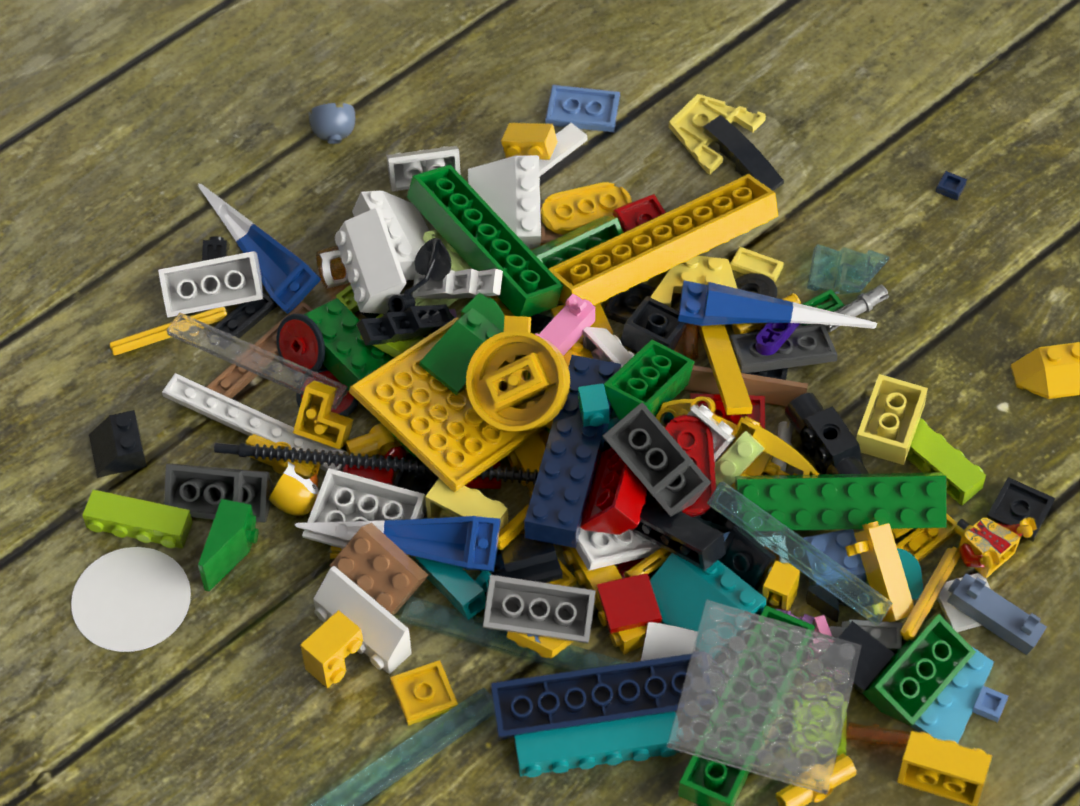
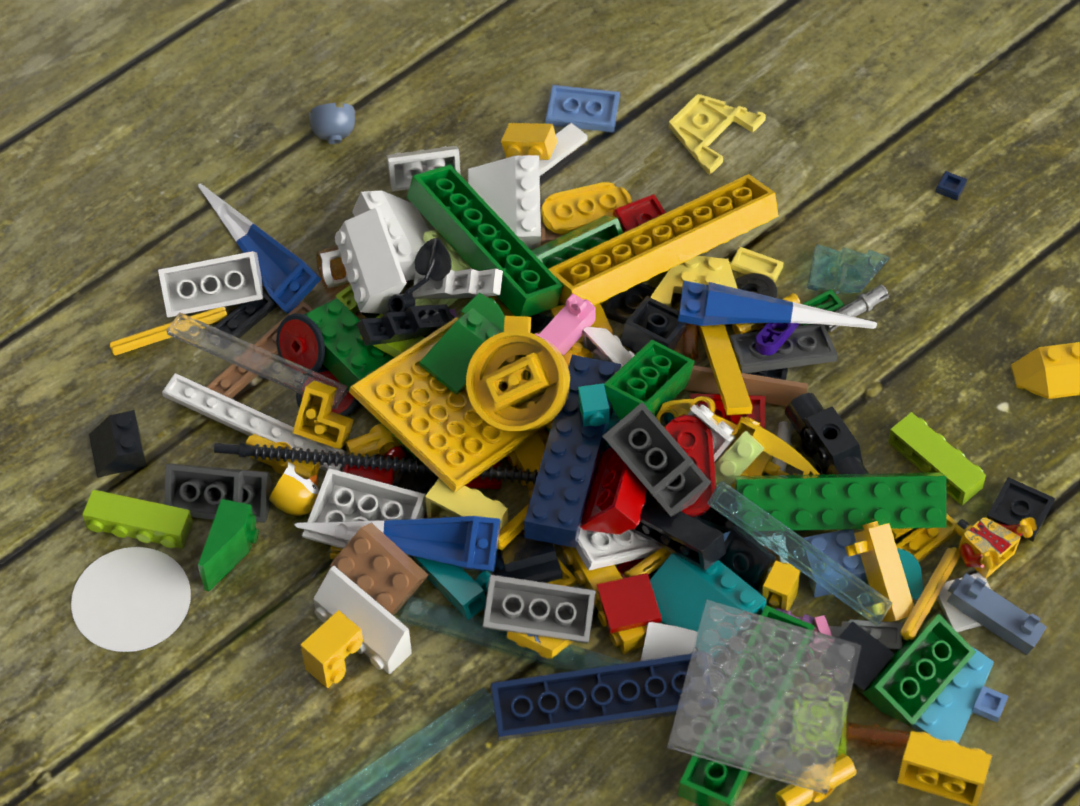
(214, 248): black bracket -> none
(423, 692): yellow tile -> none
(594, 744): teal brick -> none
(742, 152): black slope -> none
(824, 602): black slope -> none
(891, 419): light yellow brick -> none

